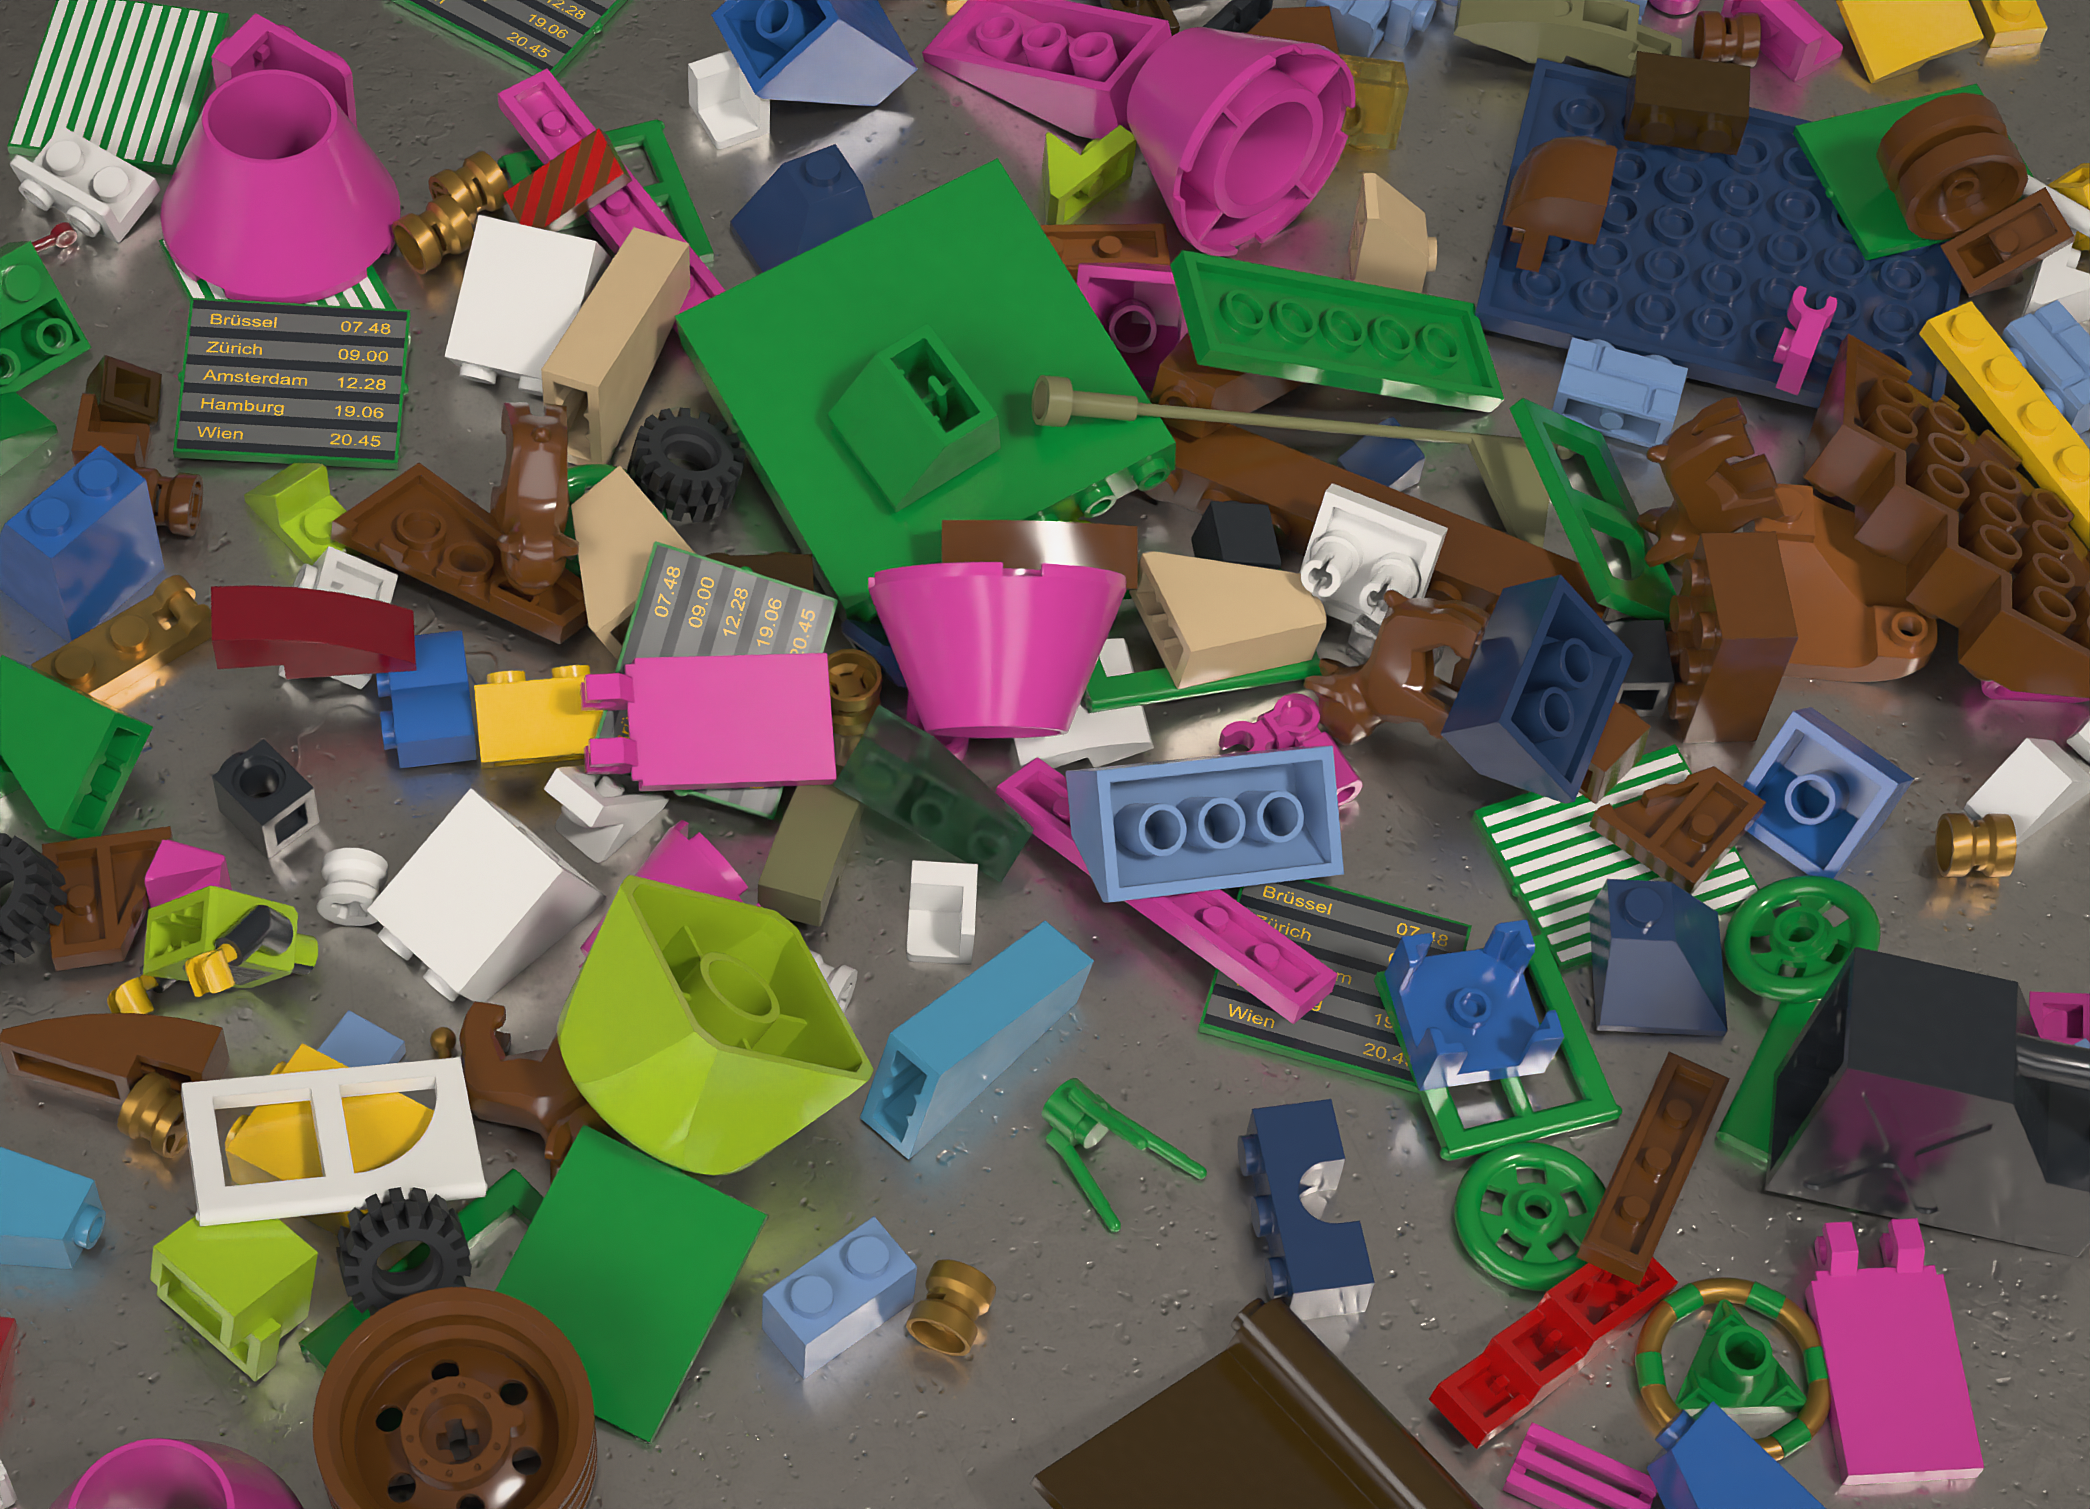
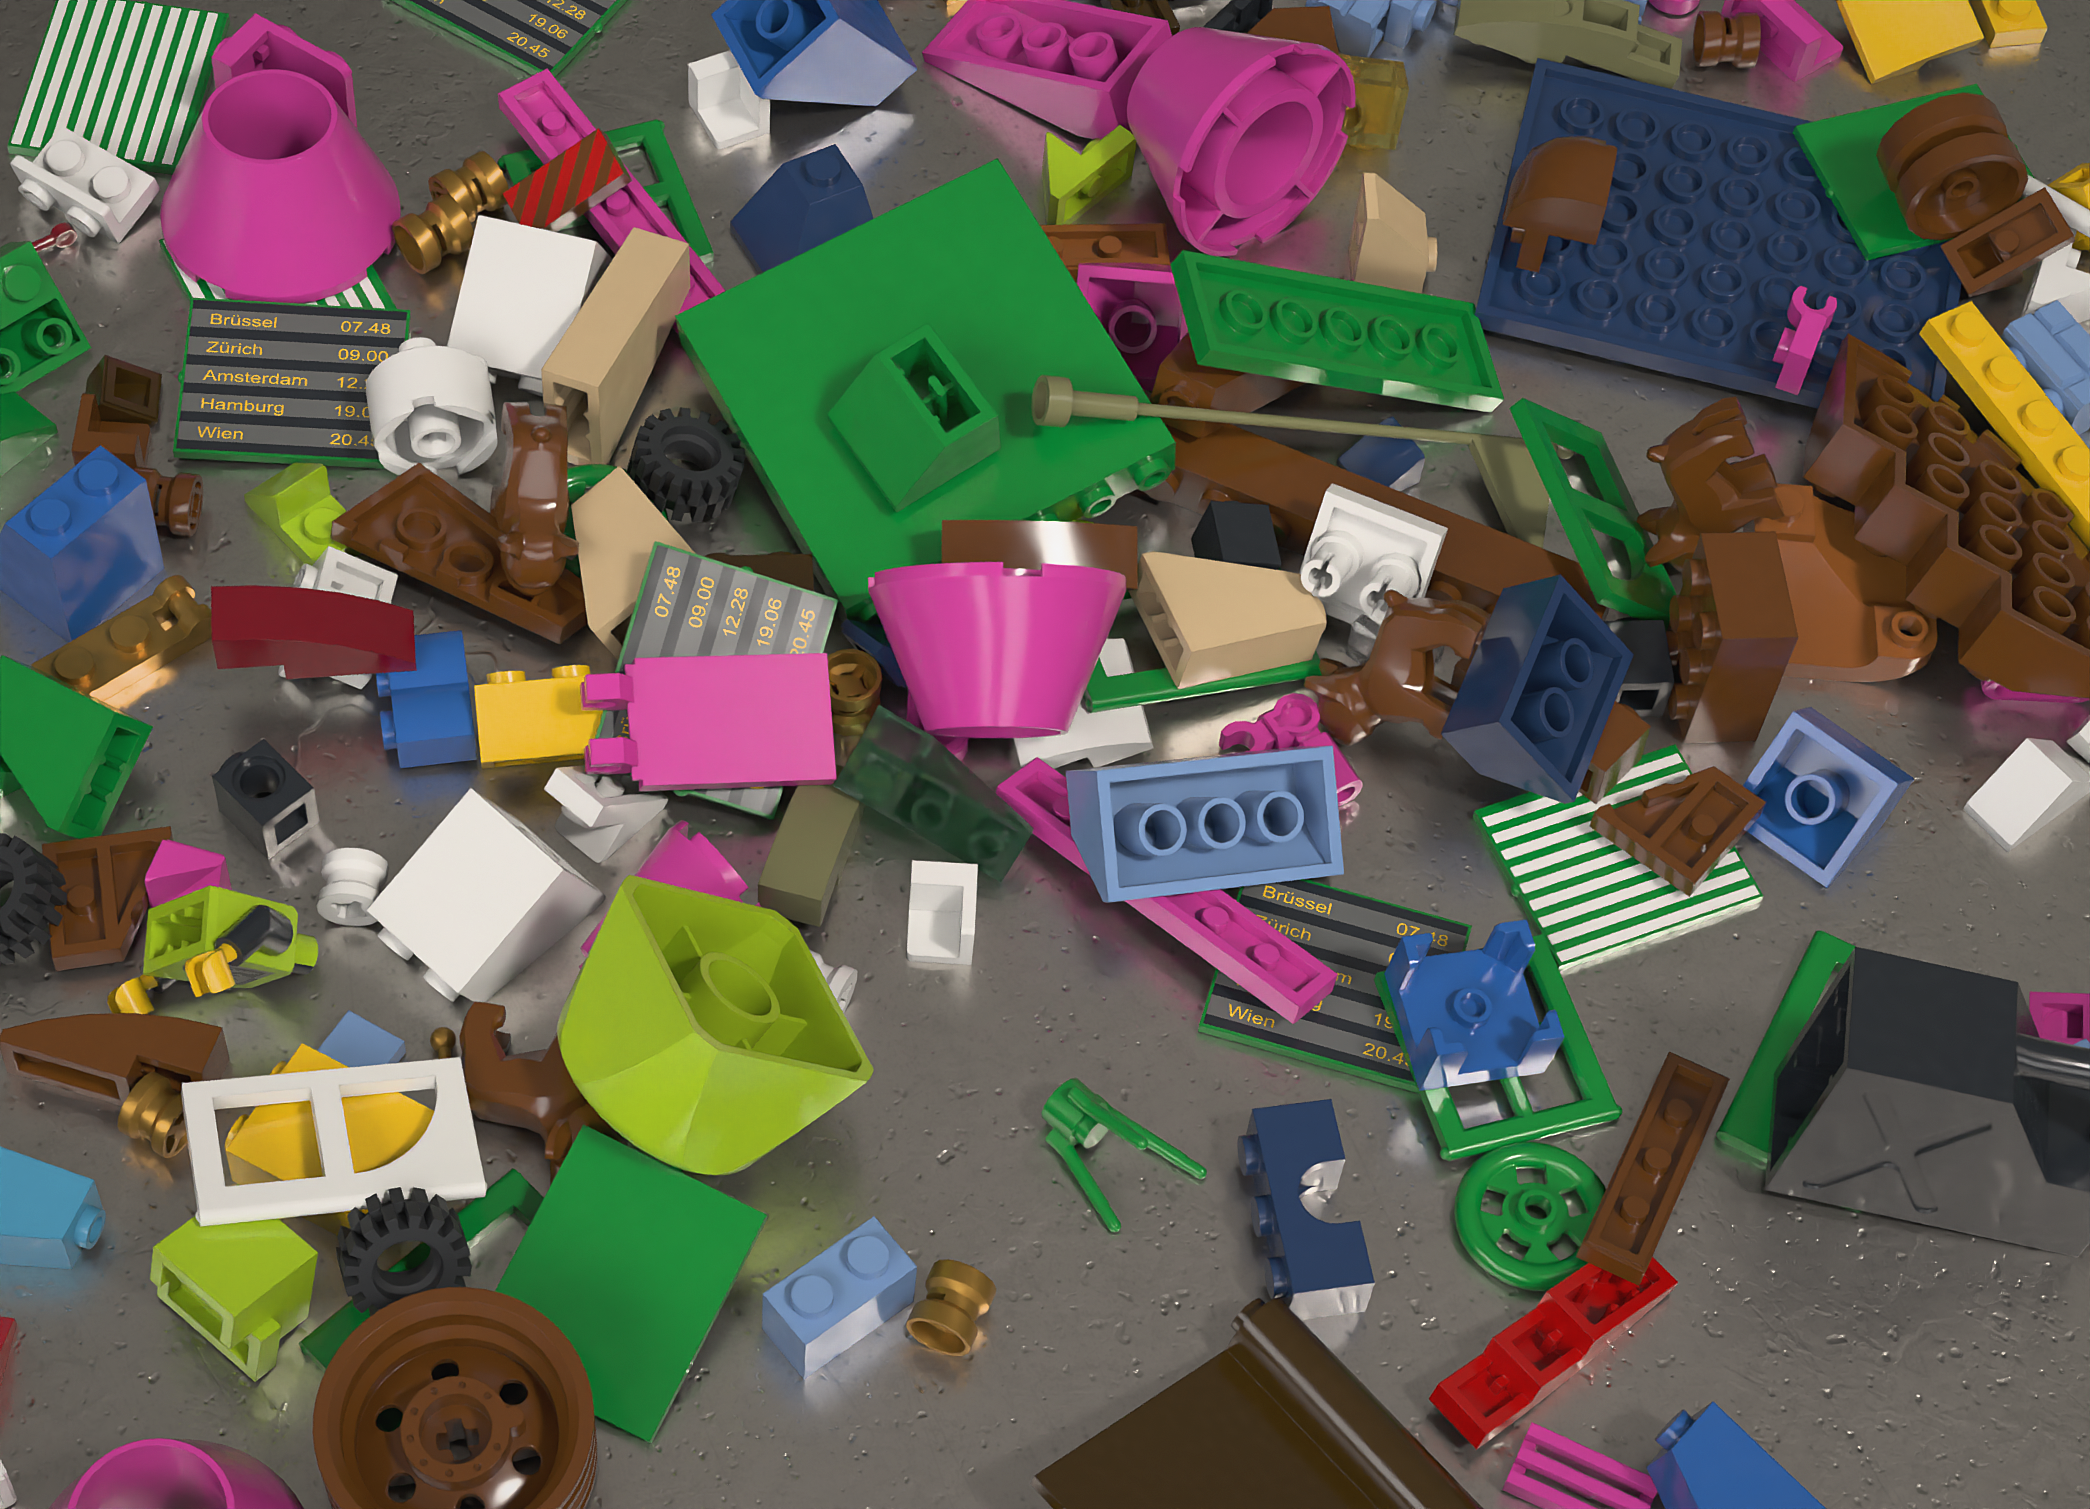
(431, 408): none -> white brick
(972, 1036): dark azure slope -> none
(1620, 392): medium blue brick -> none
(1656, 960): dark blue slope -> none
(1687, 103): dark brown brick -> none
(1736, 1361): green piece -> none
(1791, 927): green plate -> none
(1891, 1361): dark pink tile -> none
(1982, 845): pearl gold wheel -> none

